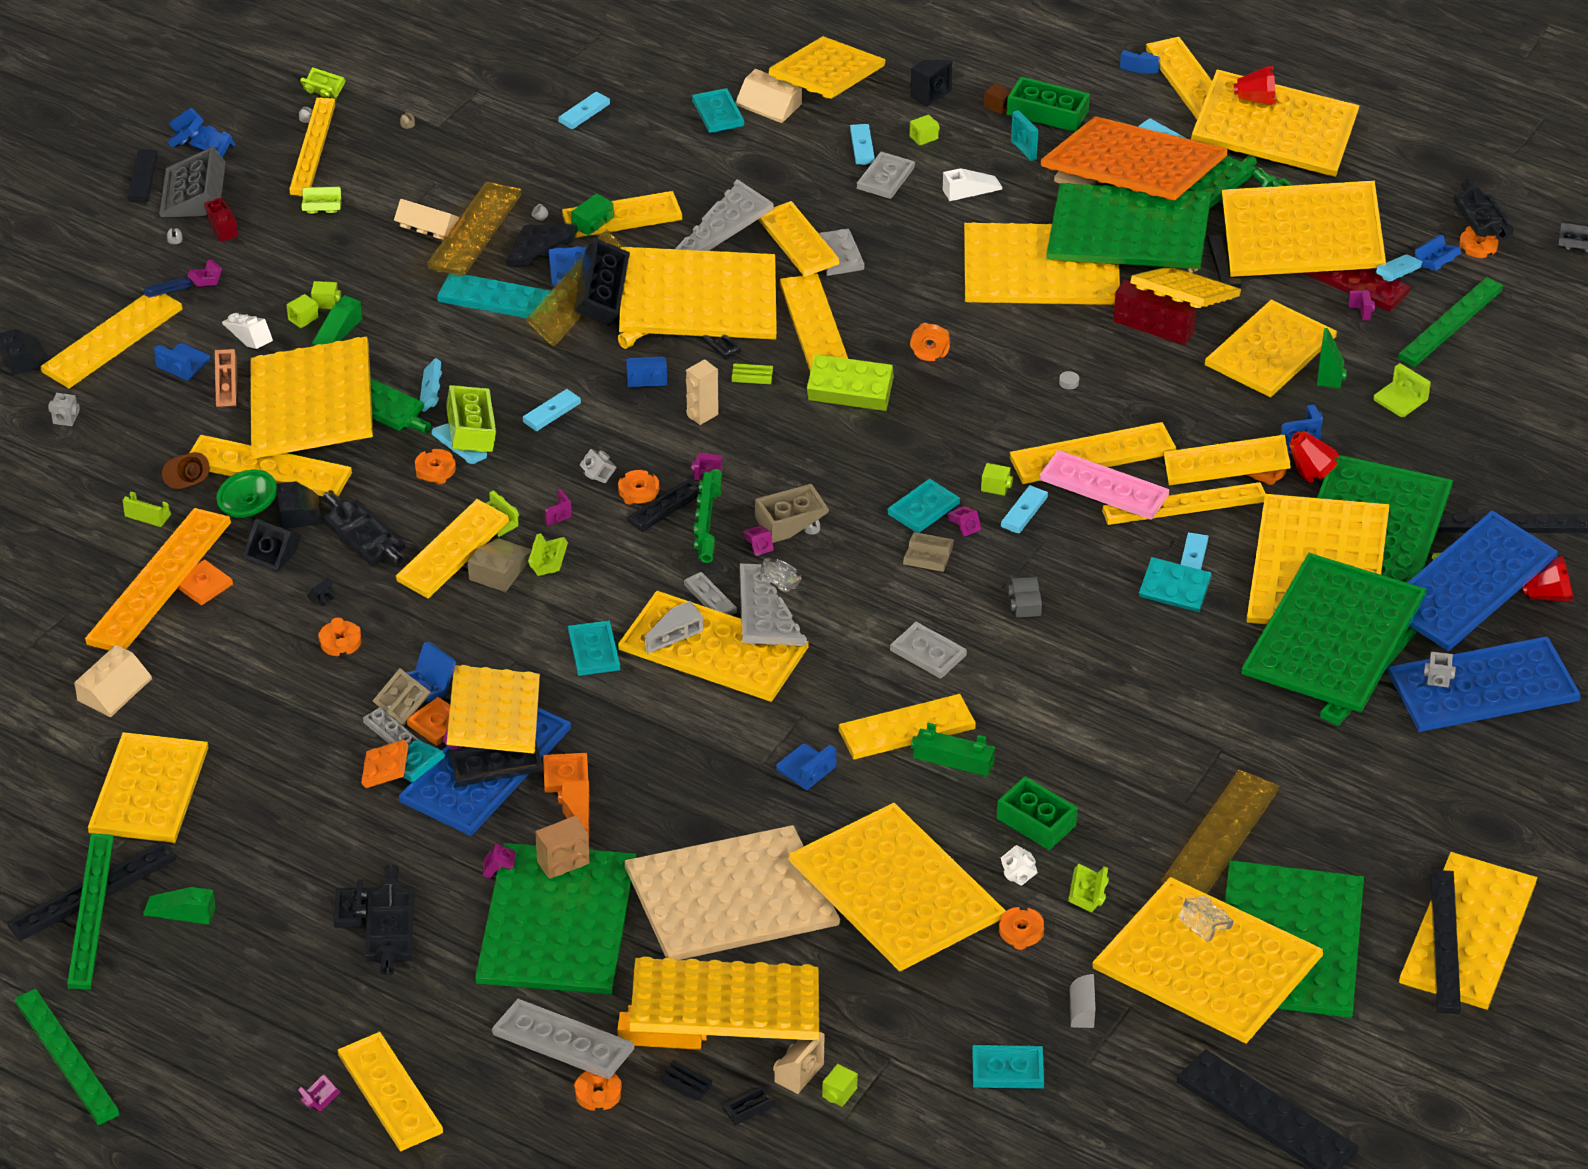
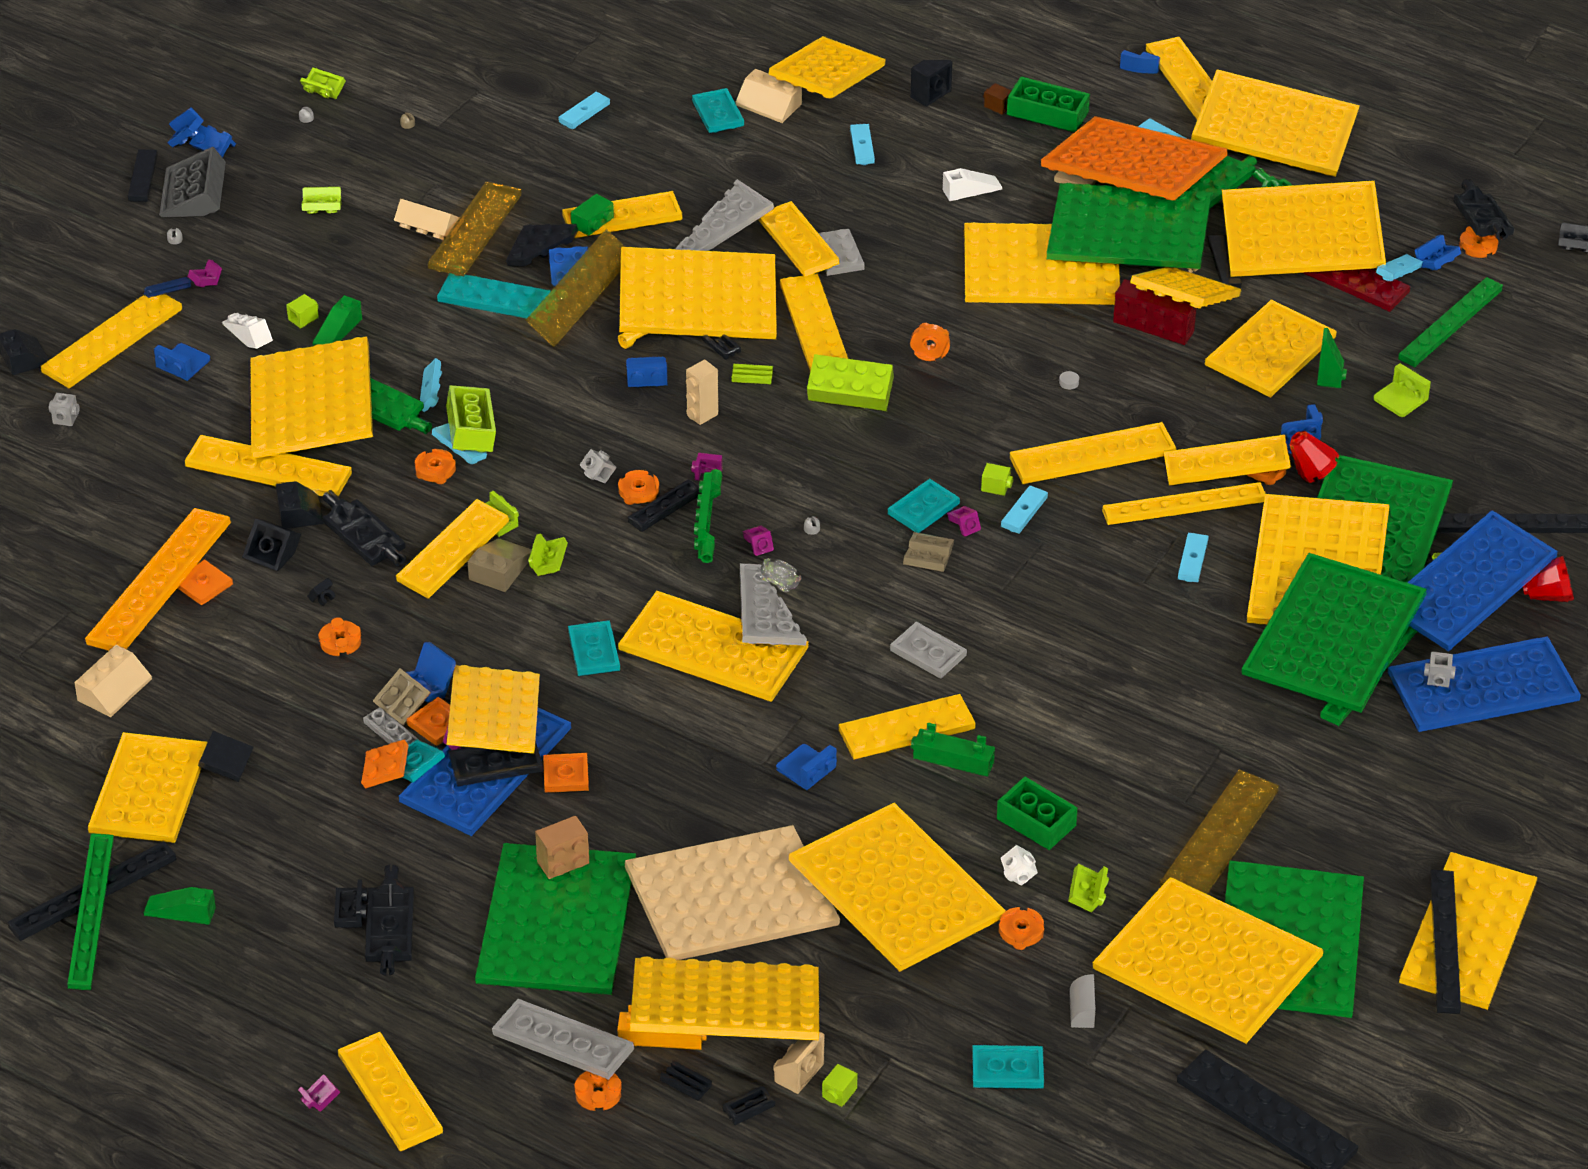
(67, 1057): green plate -> none
(145, 512): lime hinge -> none
(186, 470): reddish brown piece -> none
(221, 219): dark red slope -> none
(225, 756): none -> black tile
(226, 378): nougat slope -> none
(246, 493): green dish -> none
(312, 145): yellow plate -> none
(325, 294): lime brick -> none
(496, 858): magenta bracket -> none
(540, 212): light grey hinge -> none
(551, 410): medium azure tile -> none
(558, 512): magenta bracket -> none
(575, 801): orange slope -> none
(601, 281): black brick -> none
(674, 626): light grey slope -> none
(709, 594): light grey tile -> none
(789, 511): dark tan slope -> none
(885, 175): light grey plate -> none
(924, 130): lime brick -> none
(1024, 135): teal plate -> none
(1025, 597): dark grey brick -> none
(1104, 484): bright pink plate -> none
(1175, 584): teal plate -> none
(1204, 917): clear bracket -> none
(1257, 86): red cone -> none
(1362, 300): magenta bracket -> none

